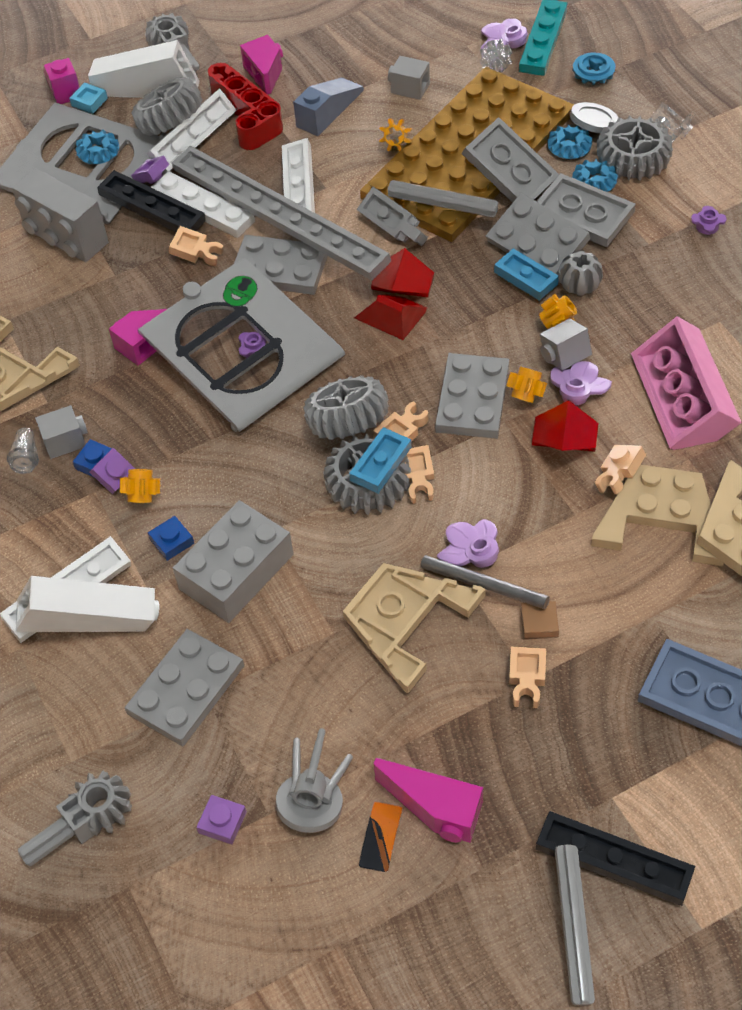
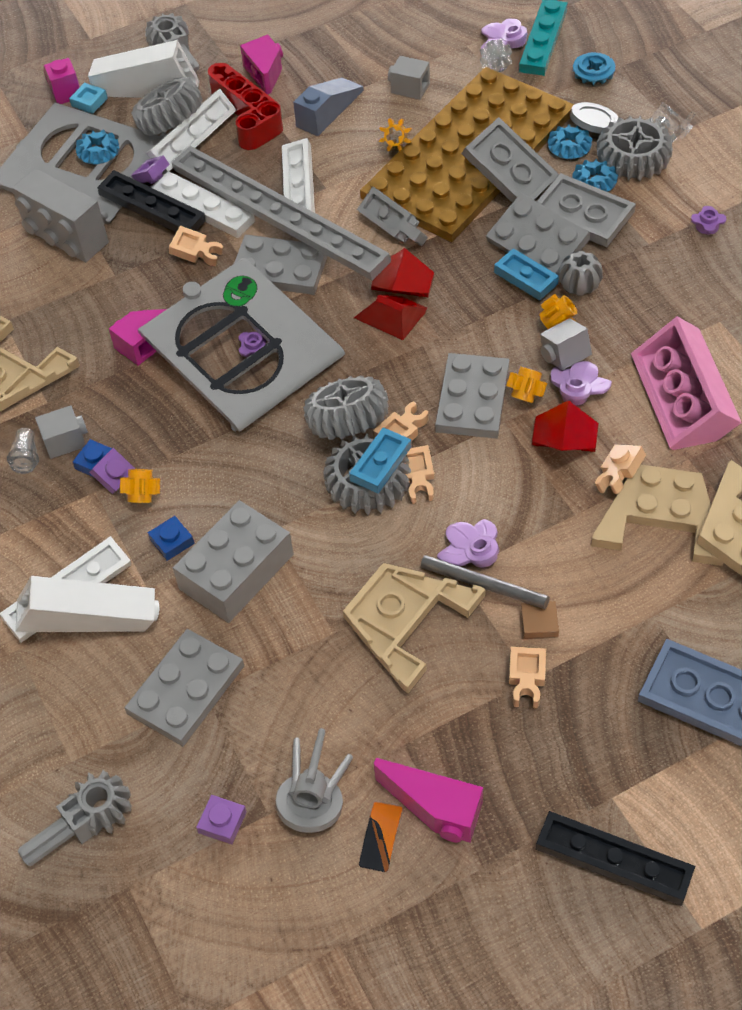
(443, 198): light grey axle -> none
(574, 925): light grey axle -> none

